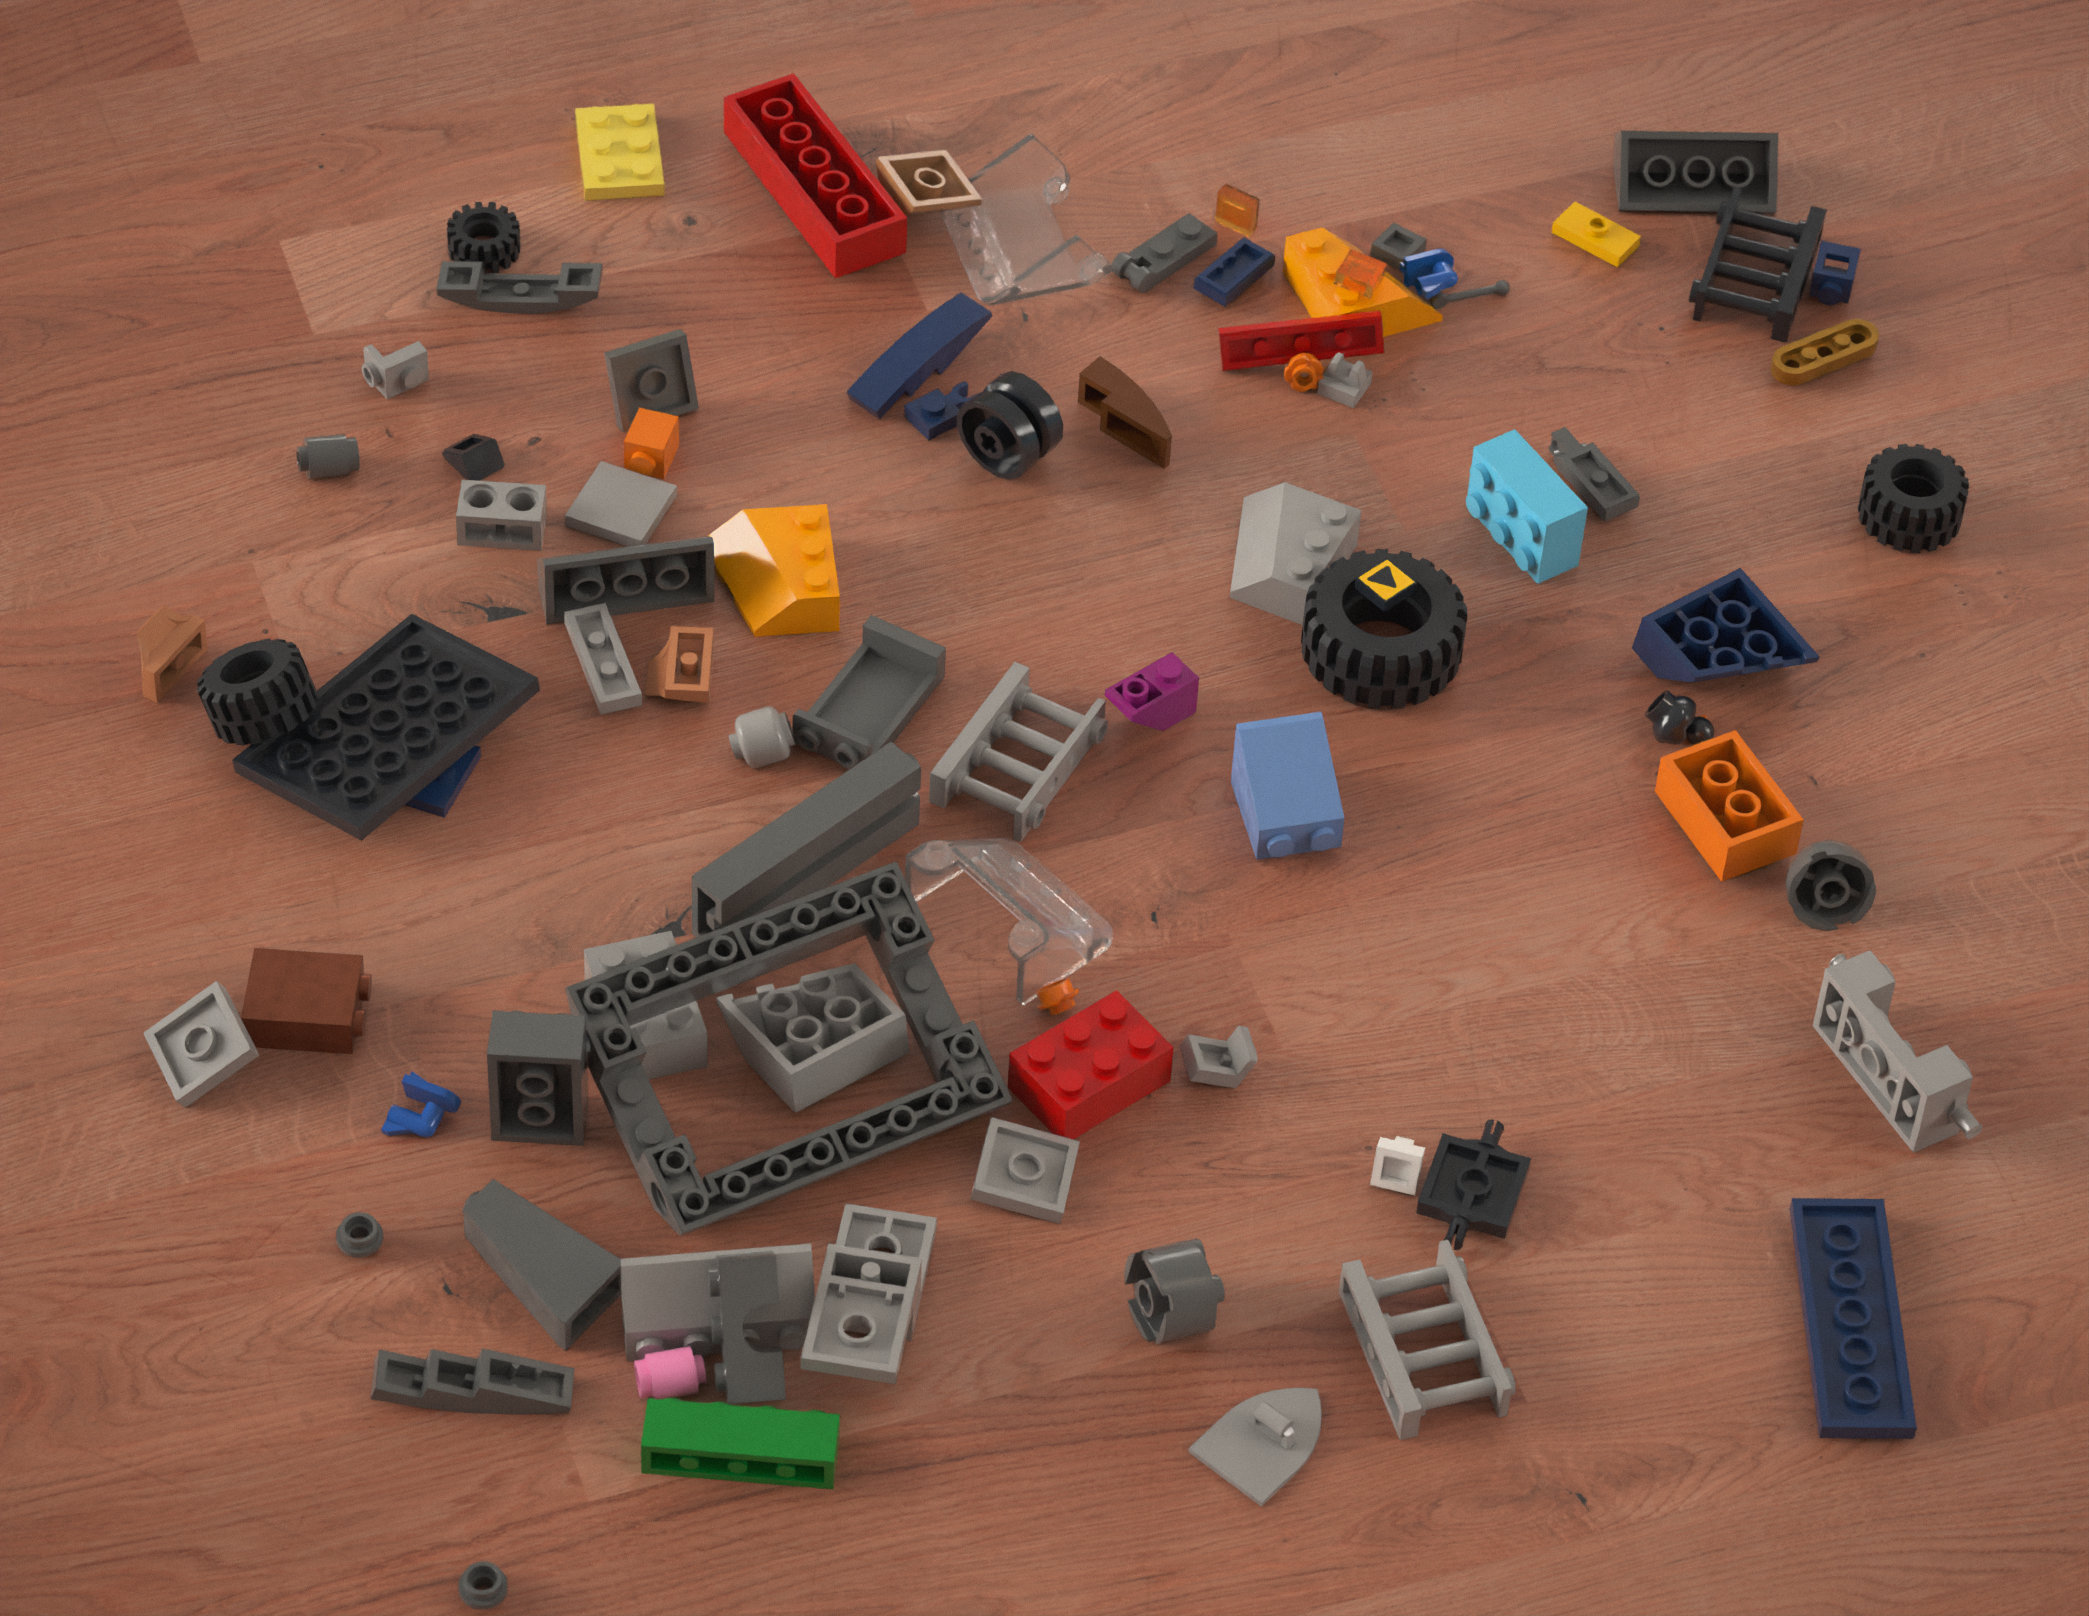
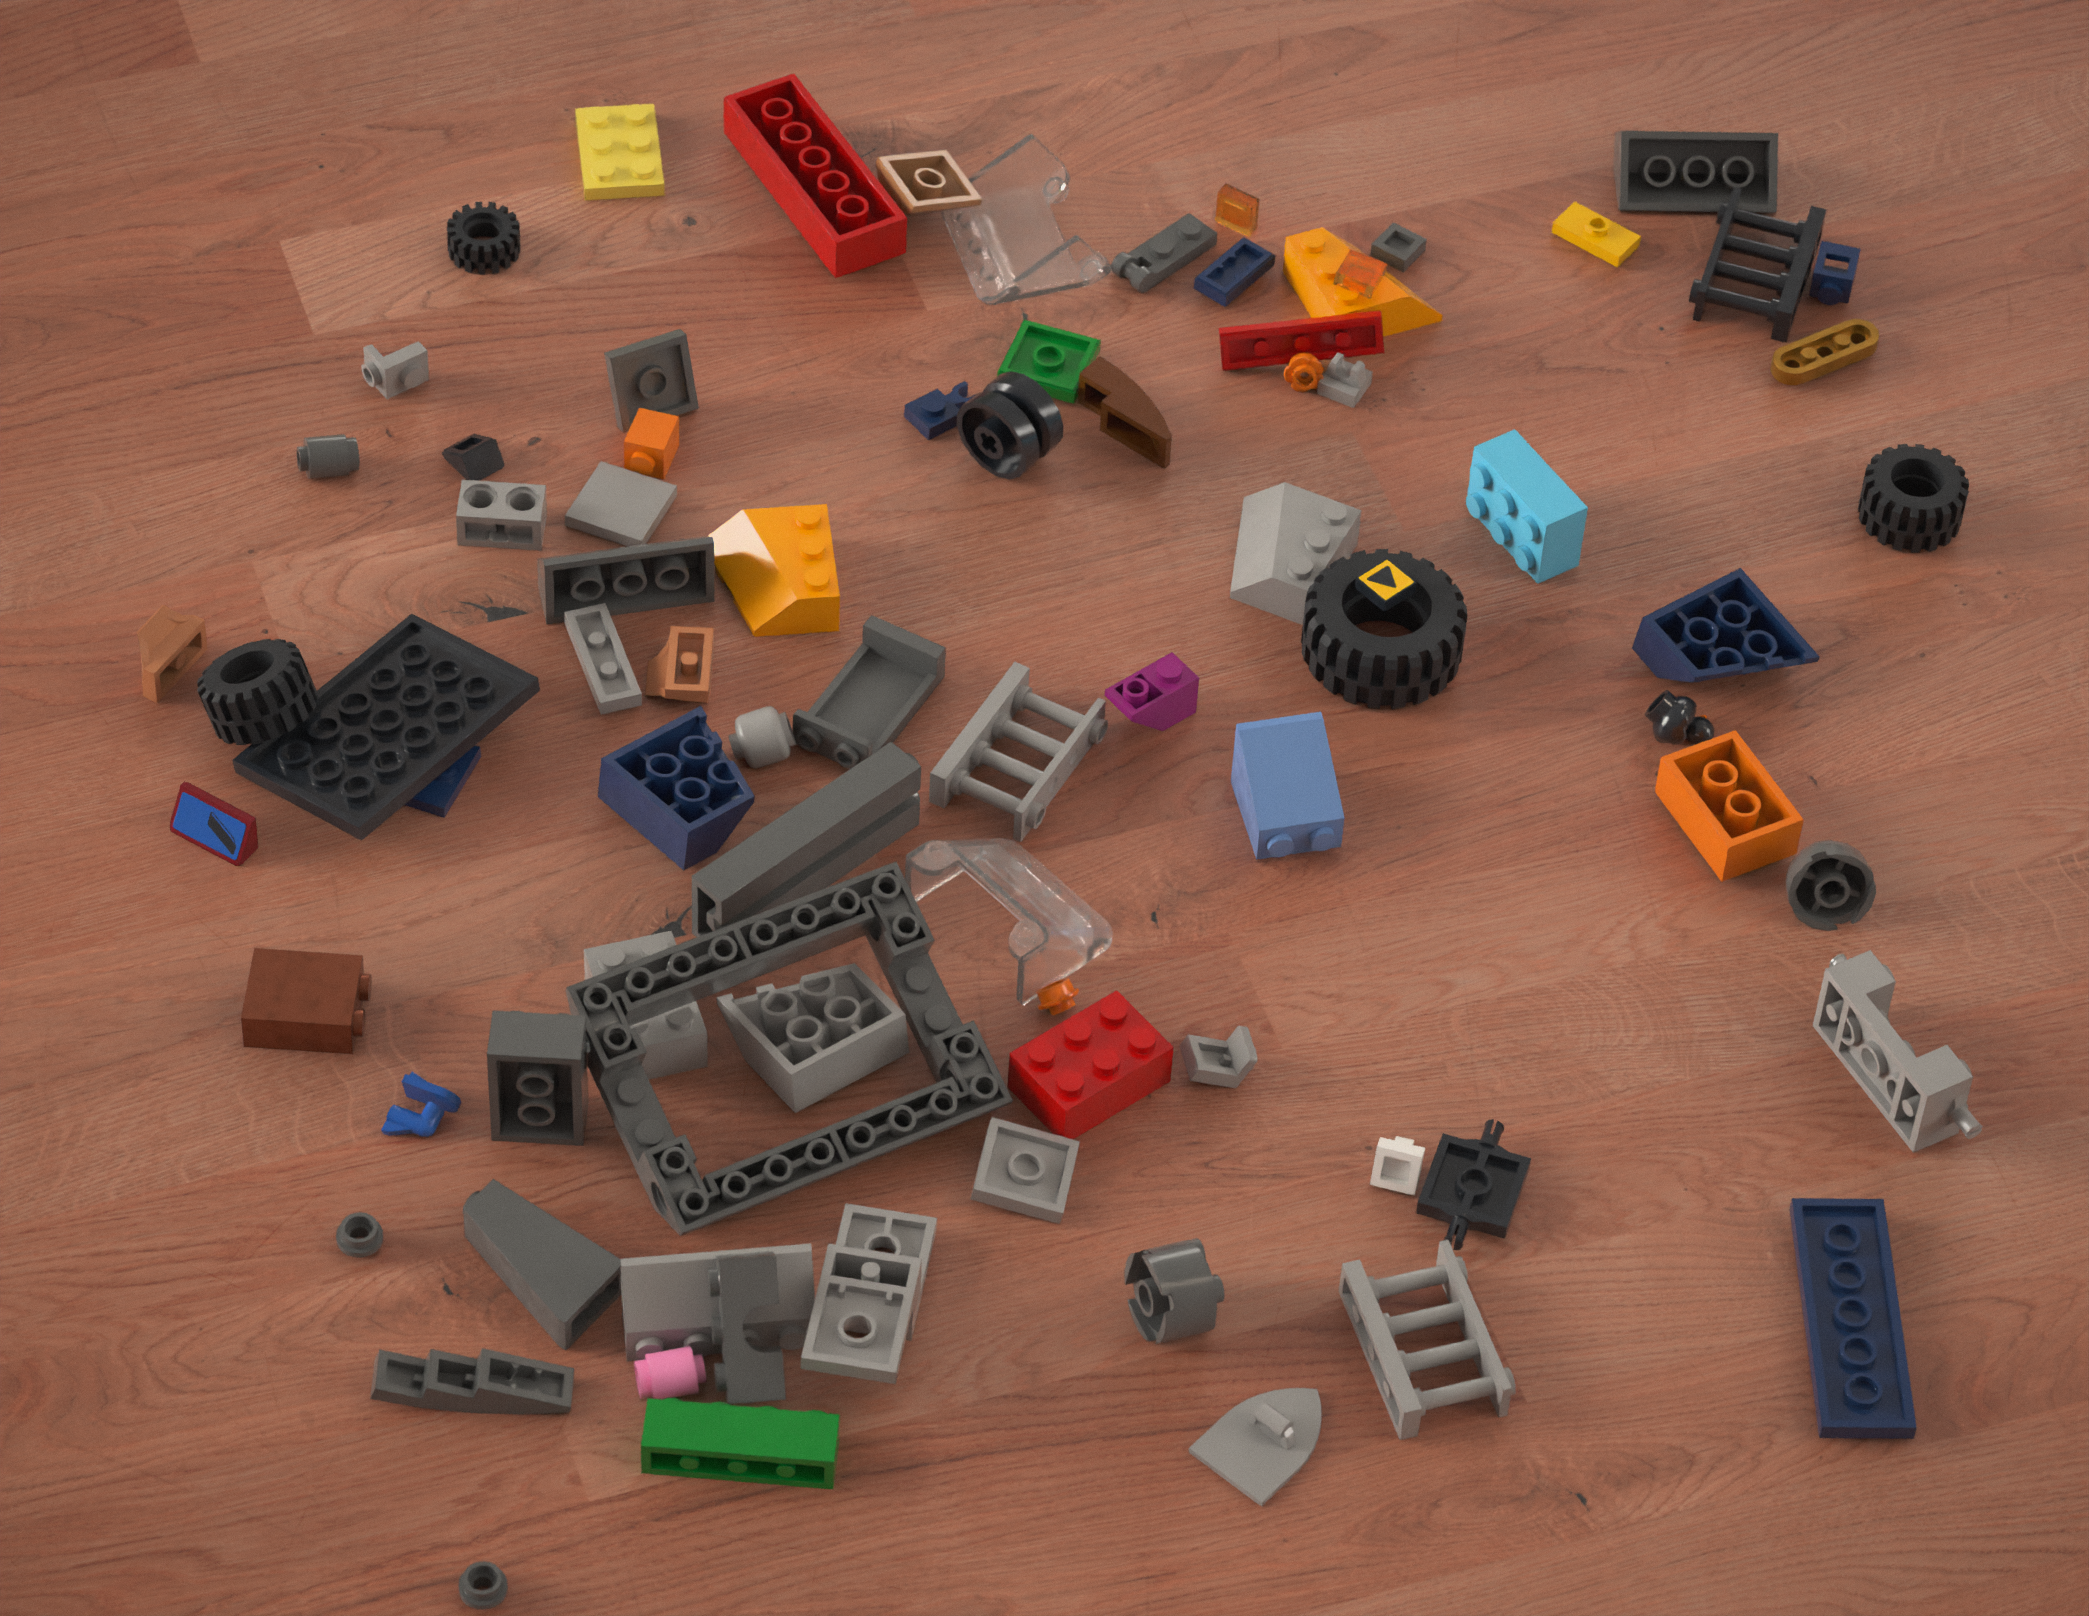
(201, 1044): light grey plate -> none
(214, 825): none -> slope
(519, 293): dark grey slope -> none
(677, 789): none -> dark blue wedge
(919, 352): dark blue slope -> none
(1051, 358): none -> green plate
(1429, 272): blue piece -> none
(1440, 299): dark grey hinge -> none
(1592, 475): dark grey hinge -> none

